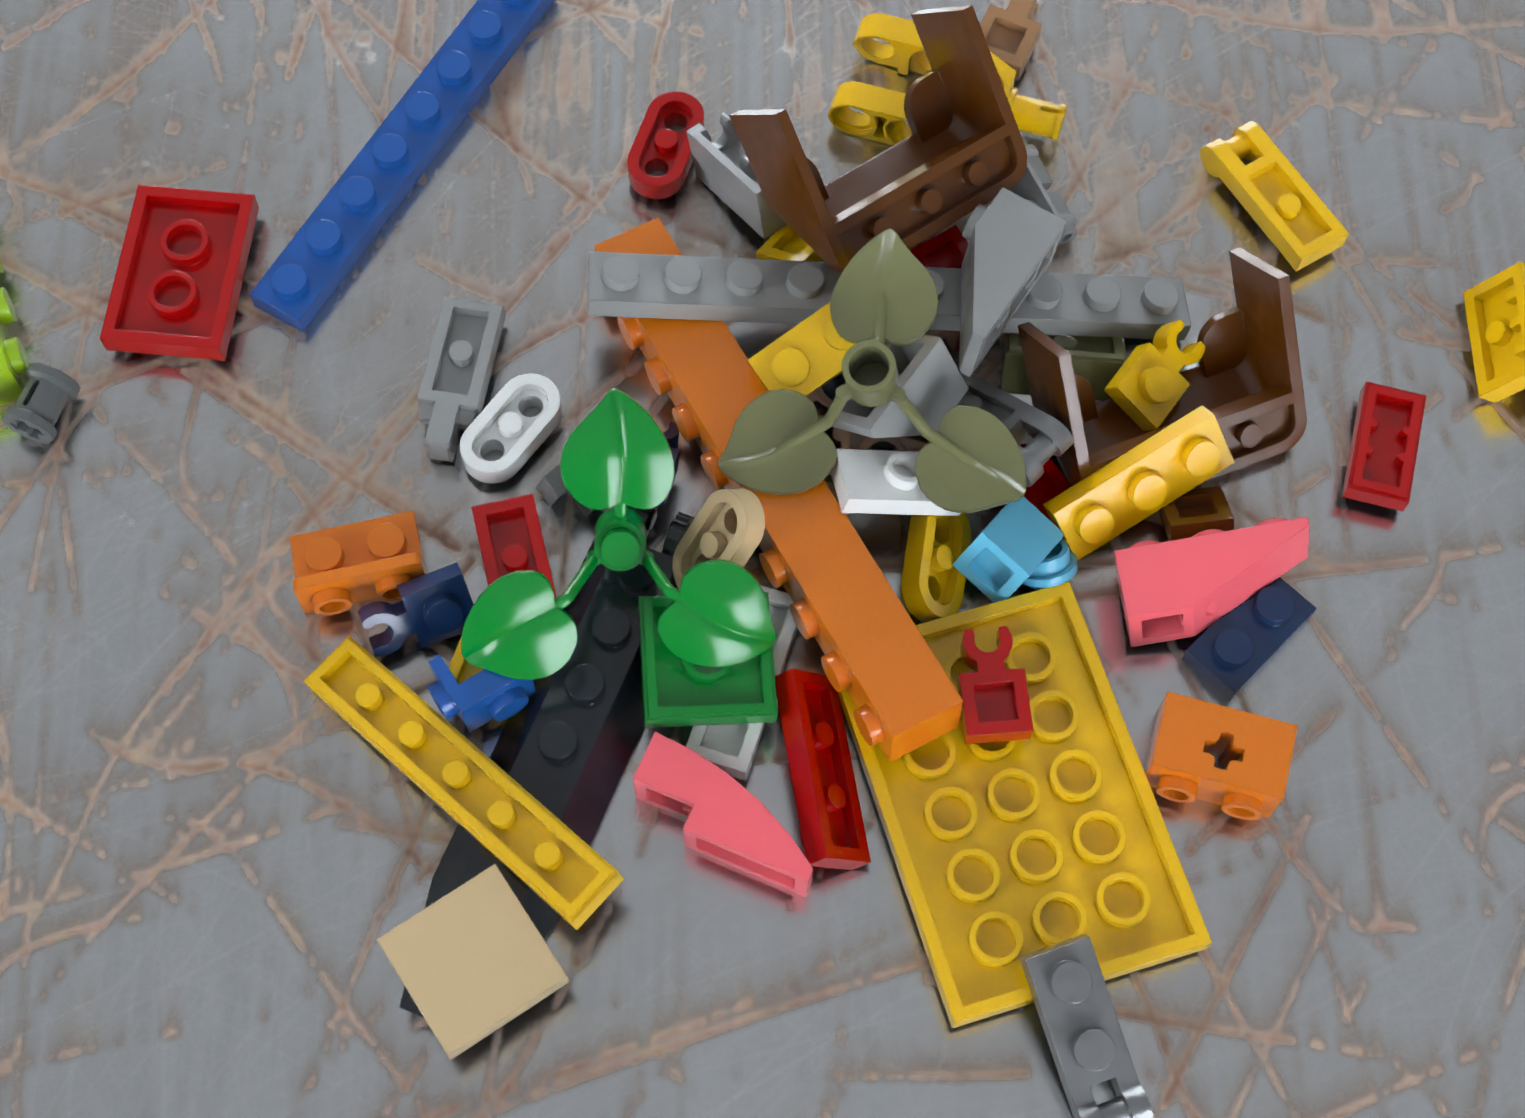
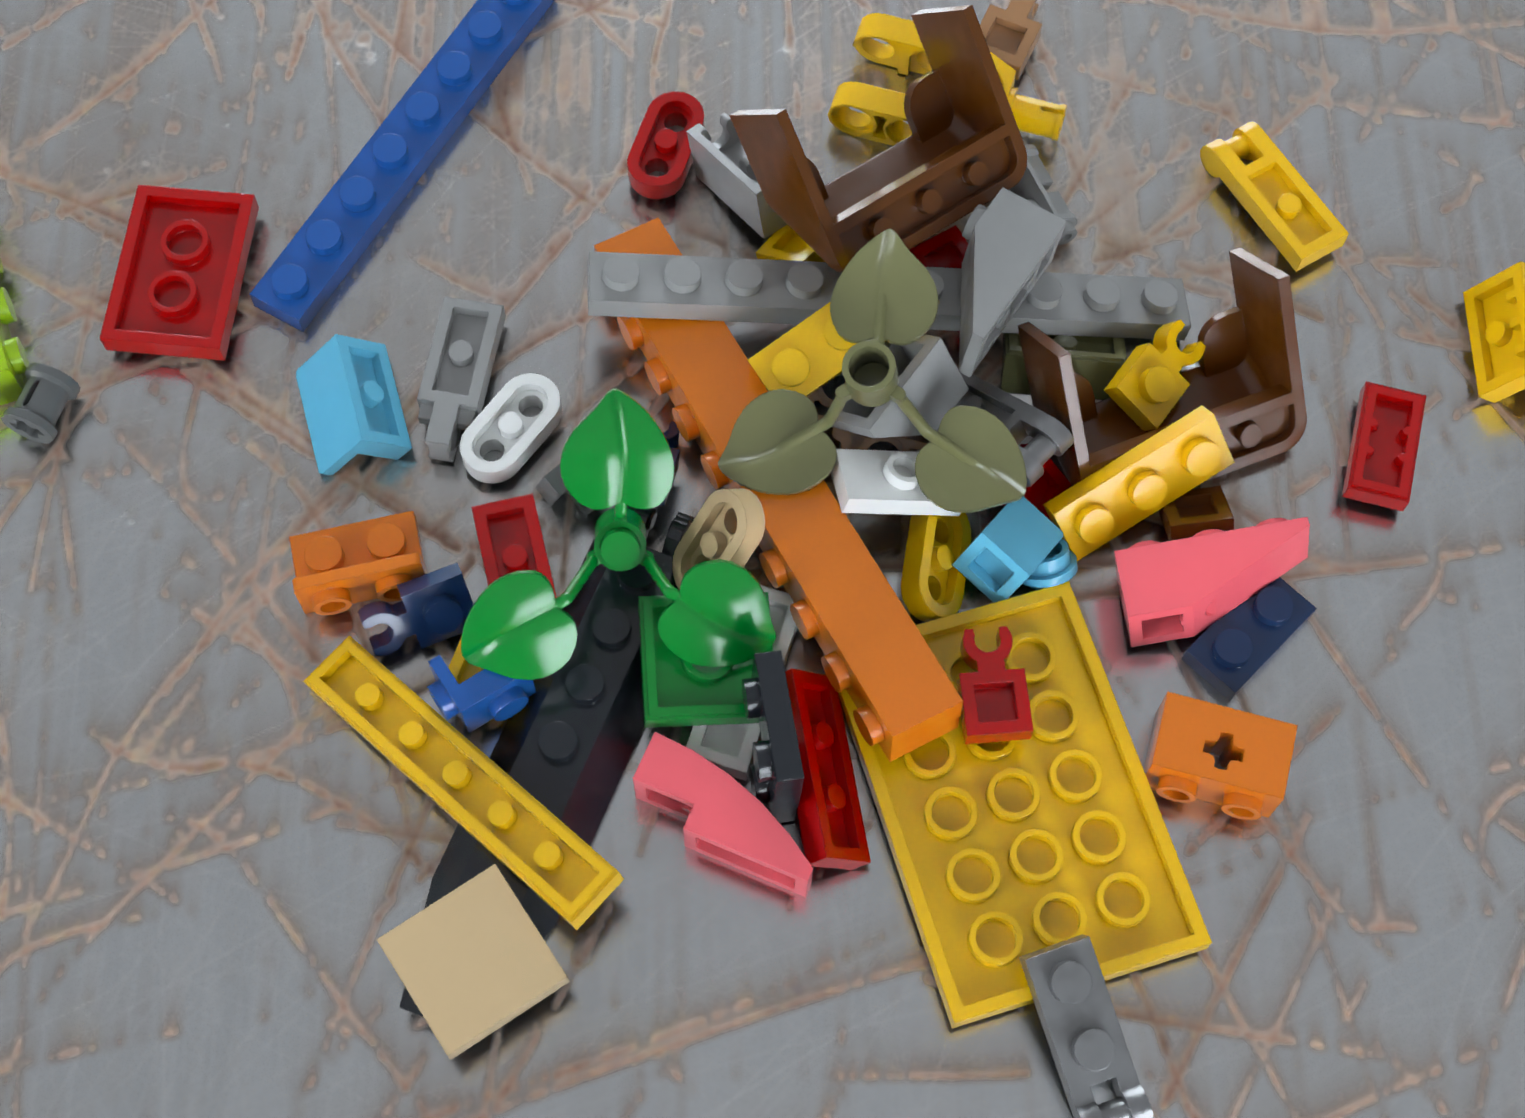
(351, 403): none -> medium azure panel
(777, 765): none -> black plate

